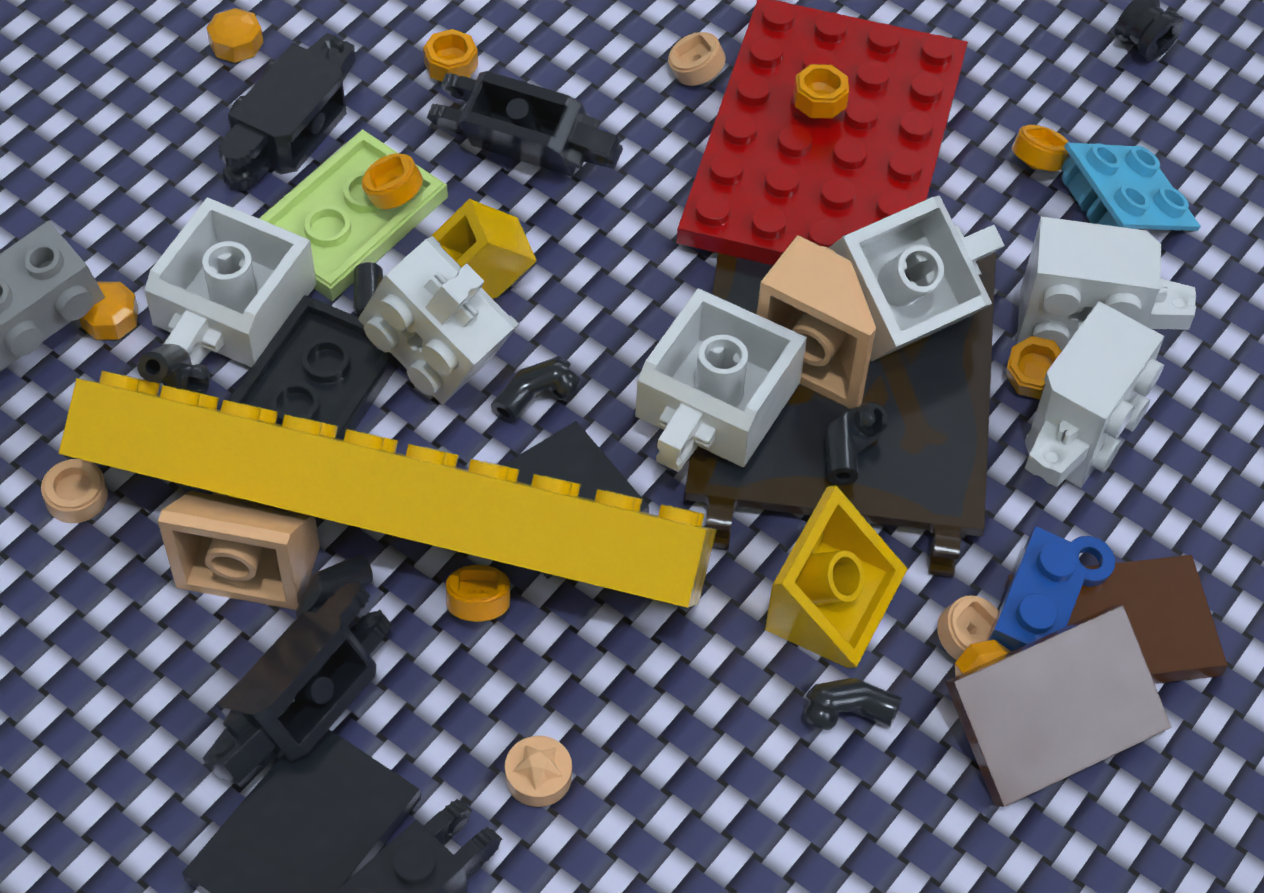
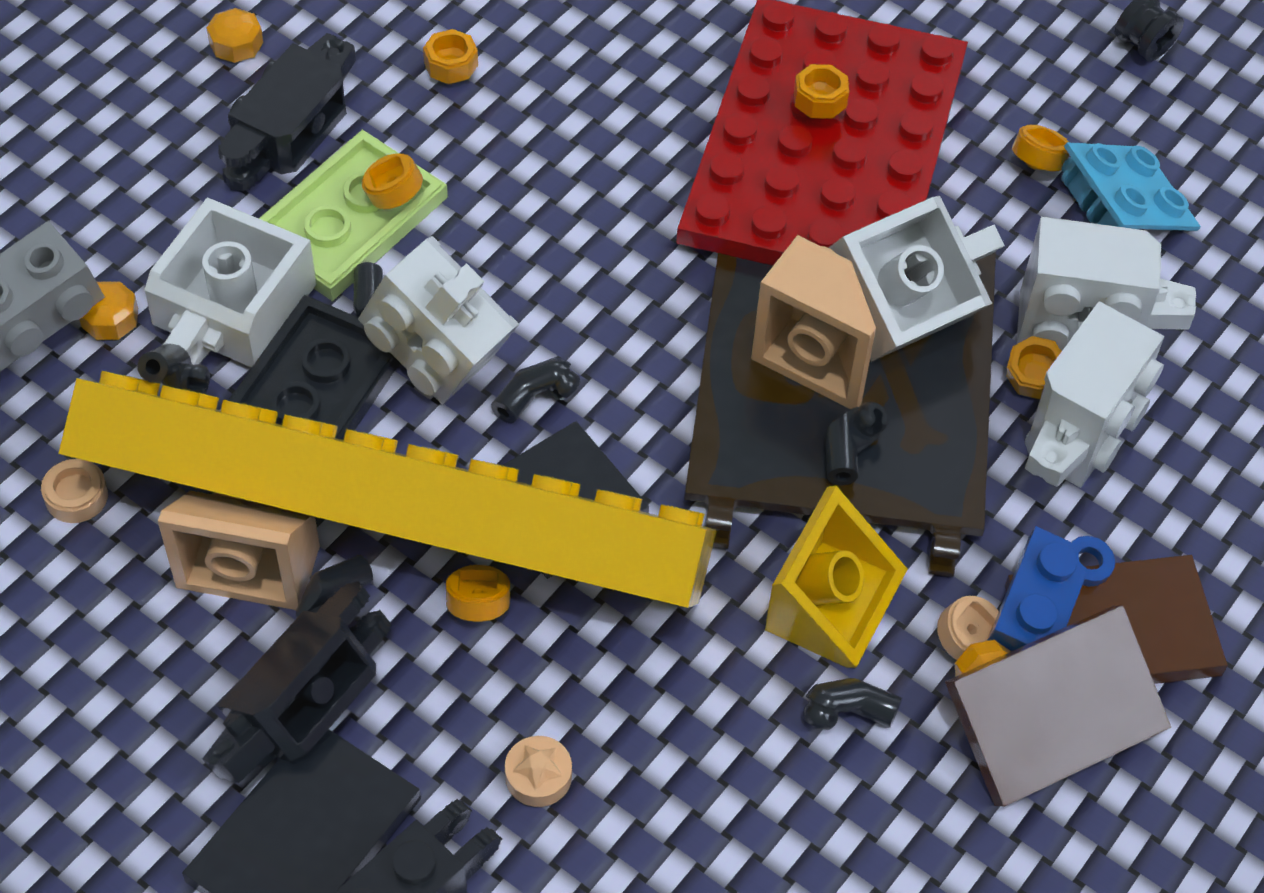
(488, 243): yellow slope -> none
(525, 123): black hinge -> none
(696, 58): light nougat tile -> none
(717, 380): white hinge -> none

